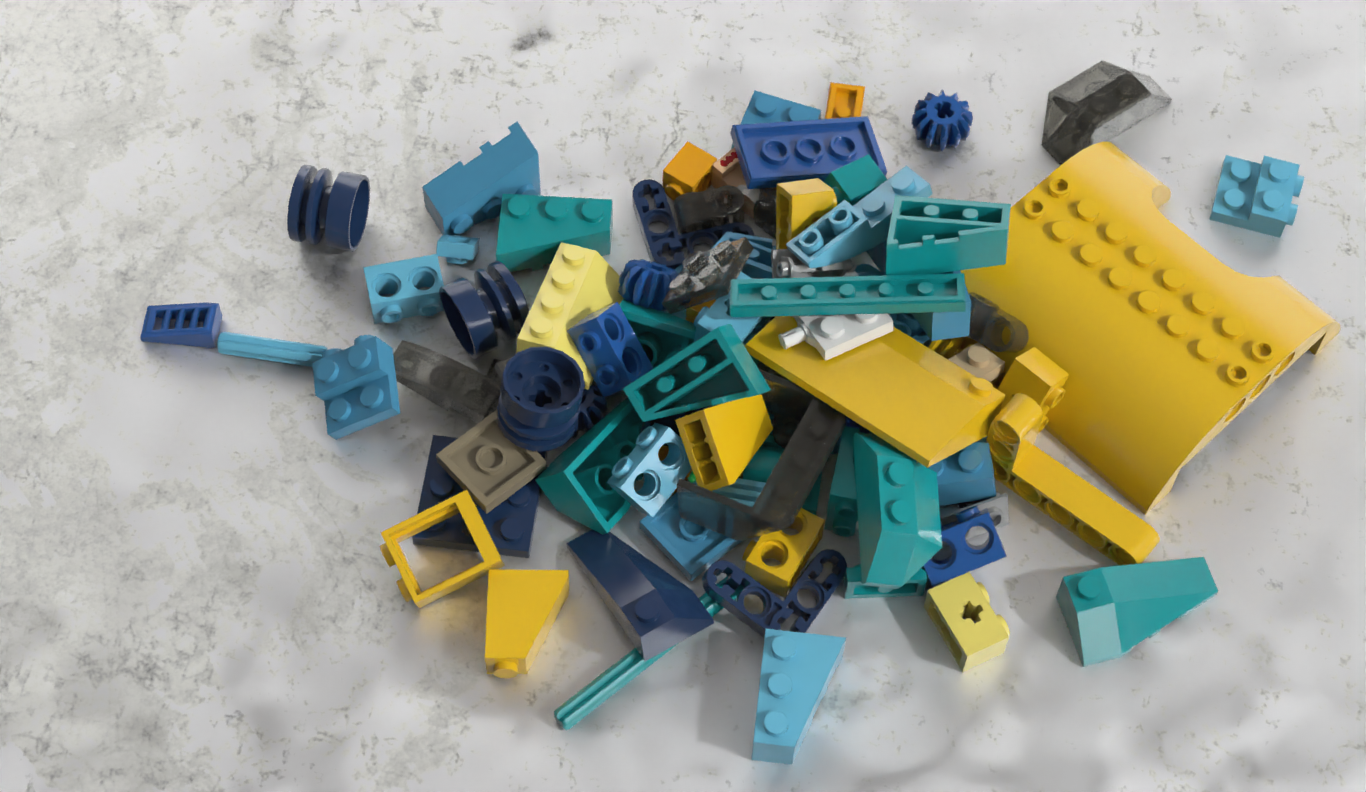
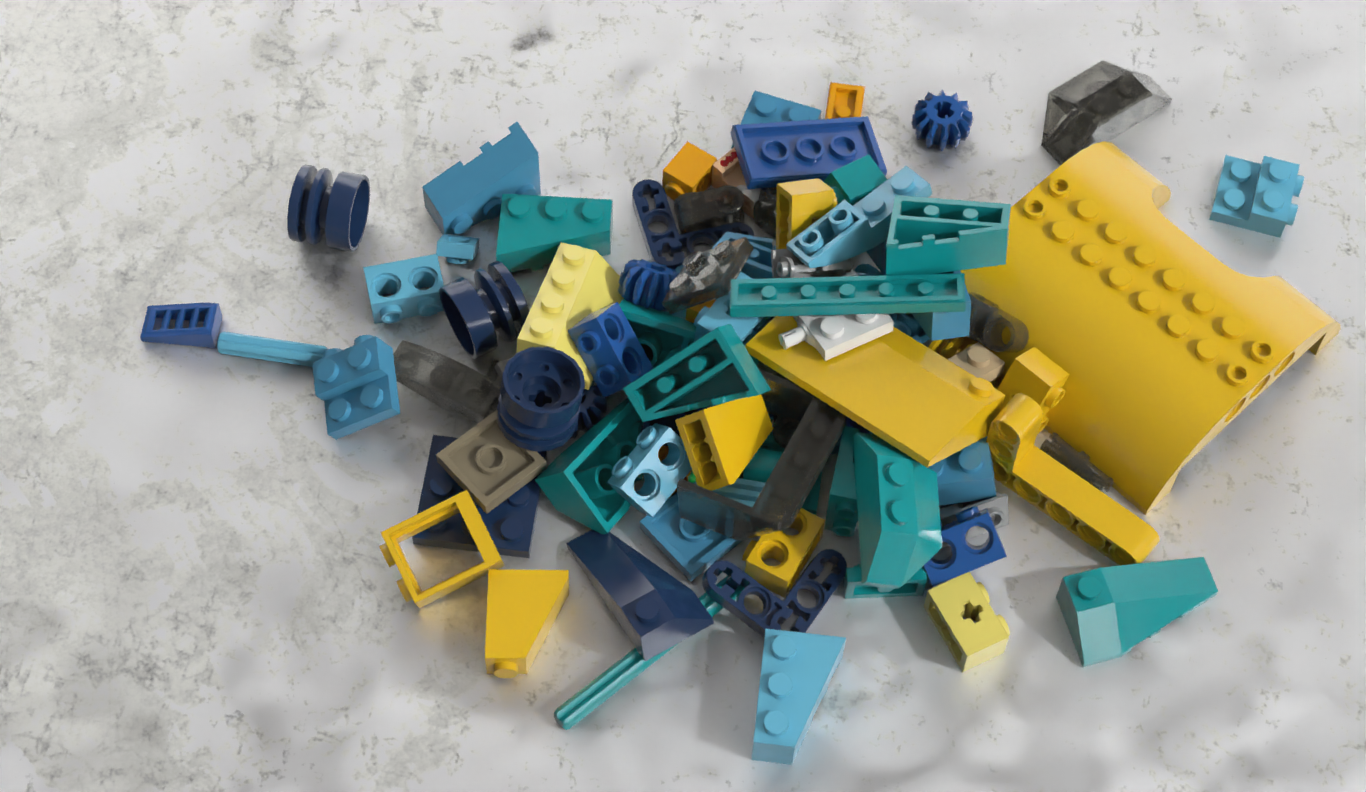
(1077, 462): none -> clear smoke pin

